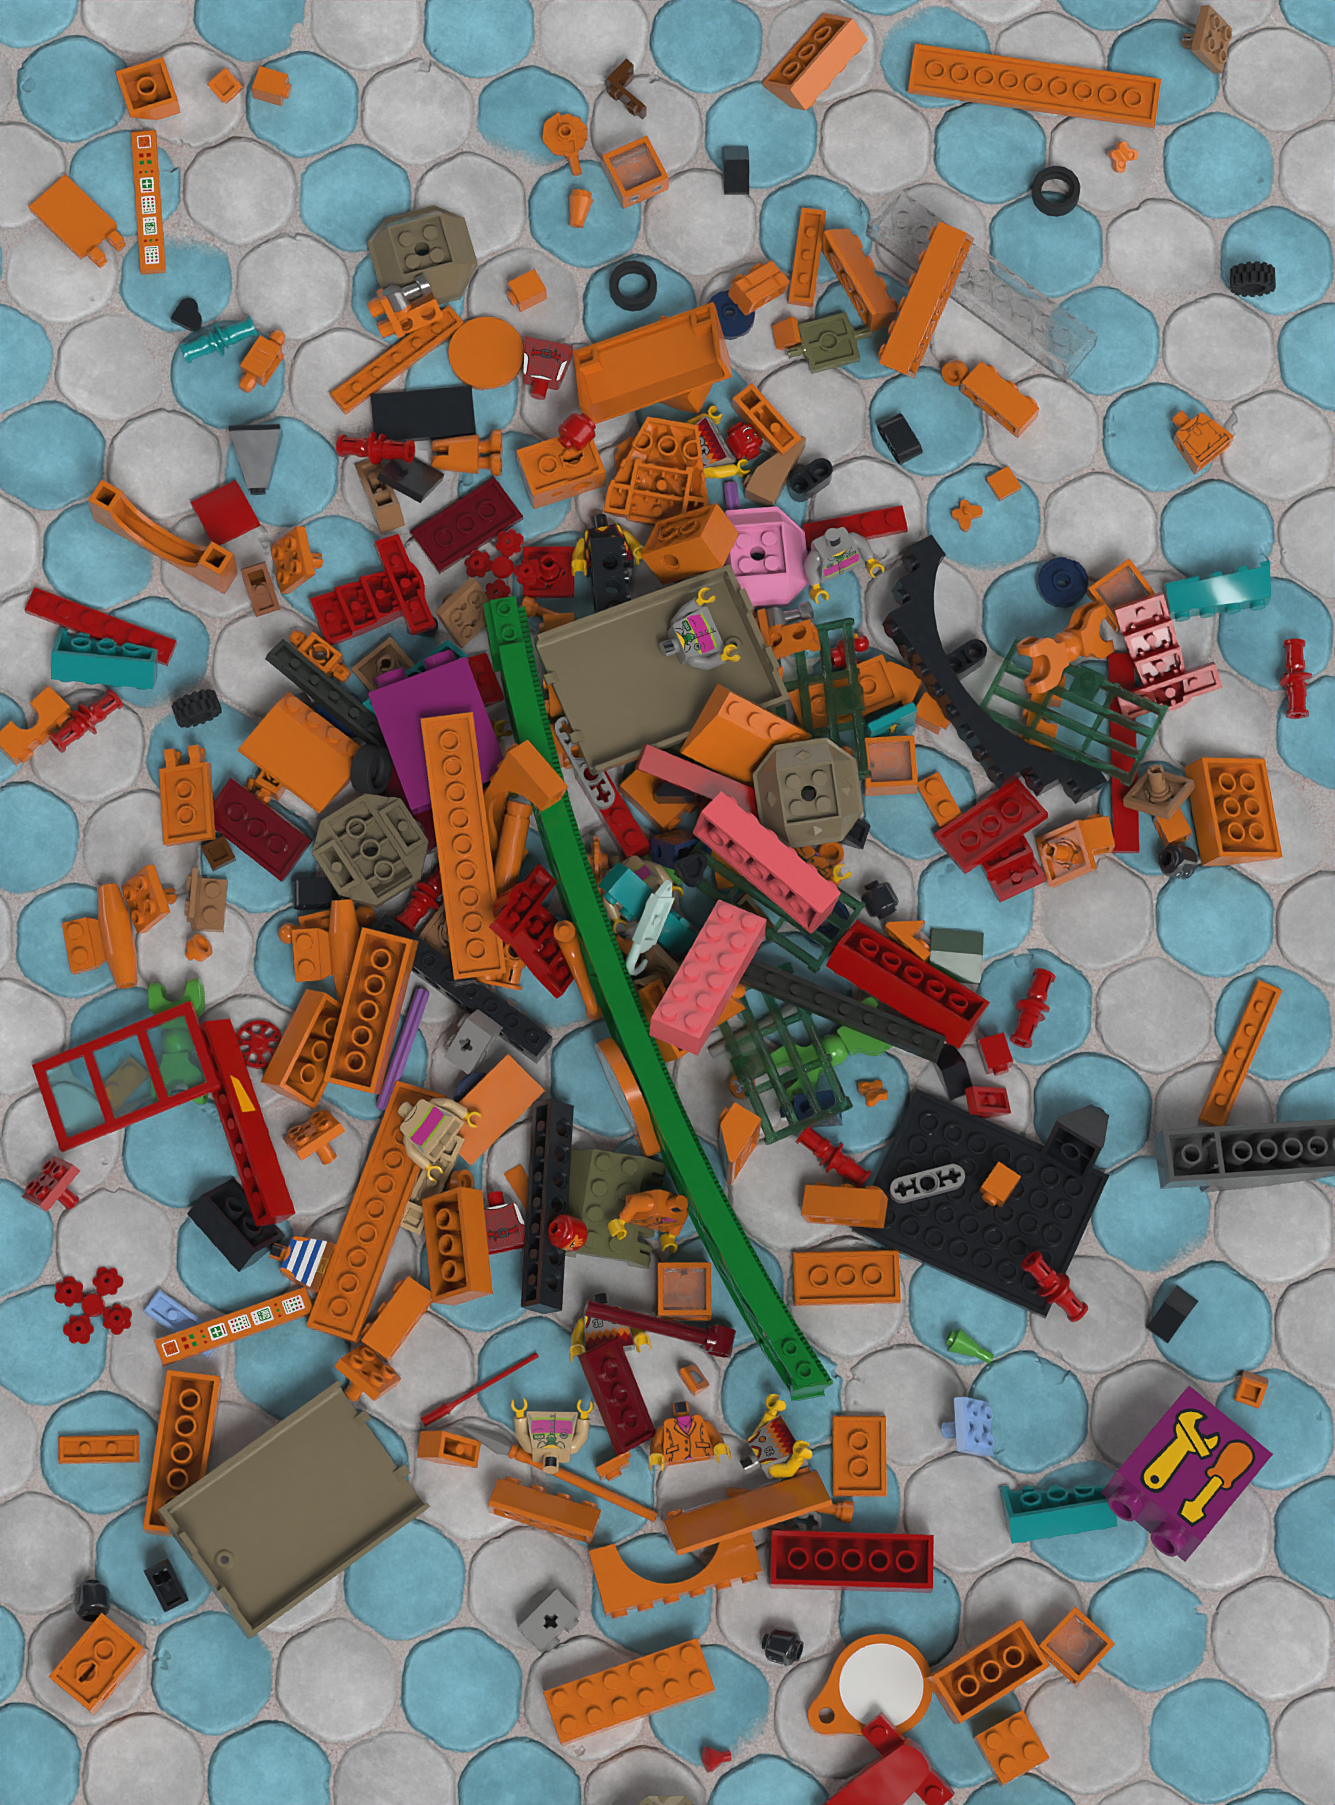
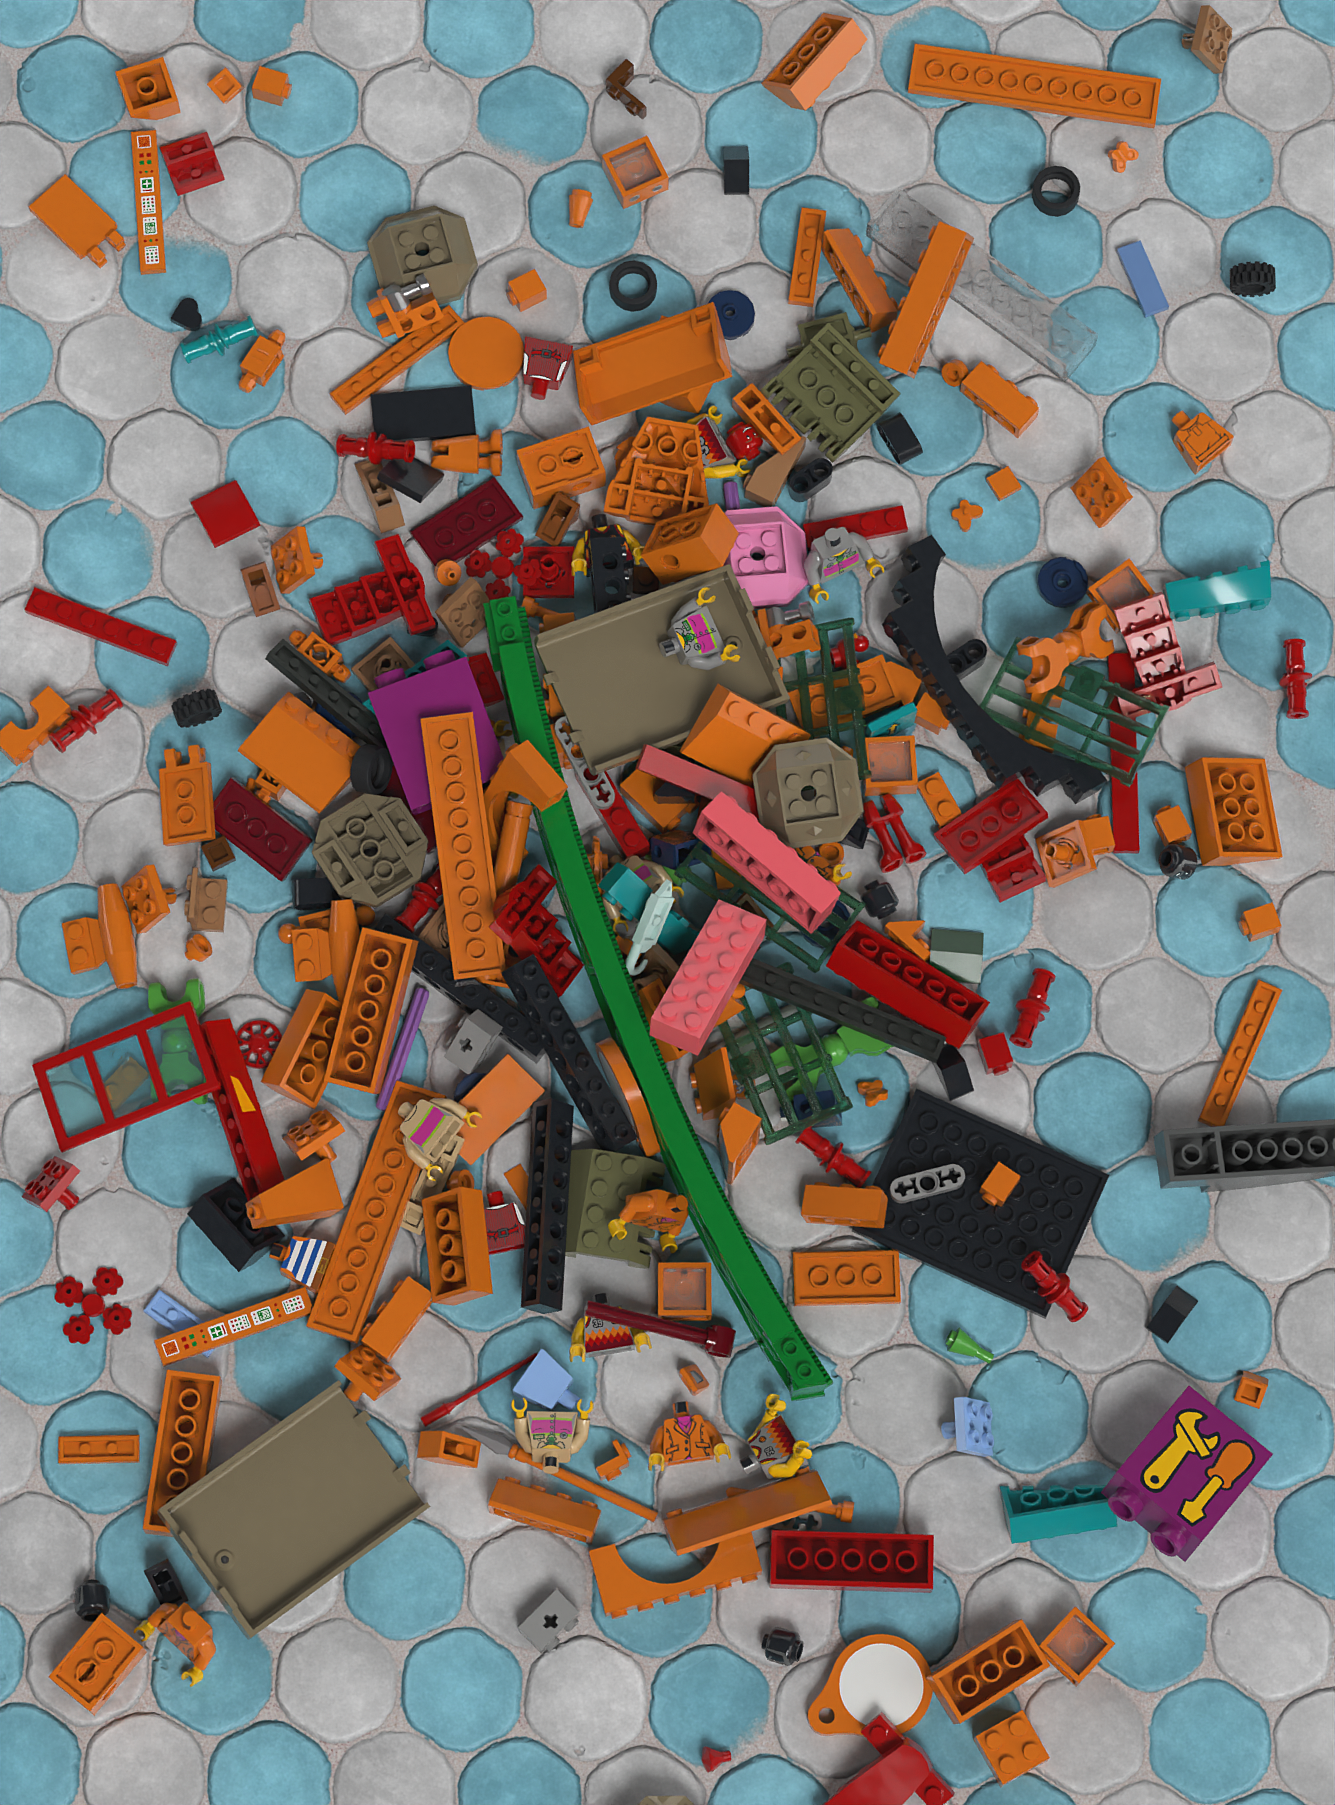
(102, 661): teal wedge -> none
(185, 1631): none -> orange torso
(192, 163): none -> red slope
(206, 563): orange arch -> none
(257, 453): slope -> none
(300, 1198): none -> orange slope
(447, 572): none -> orange tile
(546, 1384): none -> light blue torso
(558, 519): none -> dark orange slope
(565, 137): orange piece -> none
(567, 1233): red head -> none
(569, 944): orange animal -> none
(569, 1054): none -> black brick
(576, 432): red head -> none
(617, 1395): dark red tile -> none
(629, 1692): orange brick -> none
(644, 581): none -> reddish brown plate
(691, 869): black tile -> none
(713, 1084): none -> orange slope
(757, 287): orange brick -> none
(786, 333): orange tile -> none
(832, 392): none -> olive slope
(859, 1456): orange tile -> none
(891, 856): none -> red piece
(987, 1101): red slope -> none
(1077, 1141): black slope -> none
(1107, 490): none -> orange plate
(1142, 279): none -> medium blue tile
(1157, 787): medium nougat plate -> none
(1259, 922): none -> orange brick

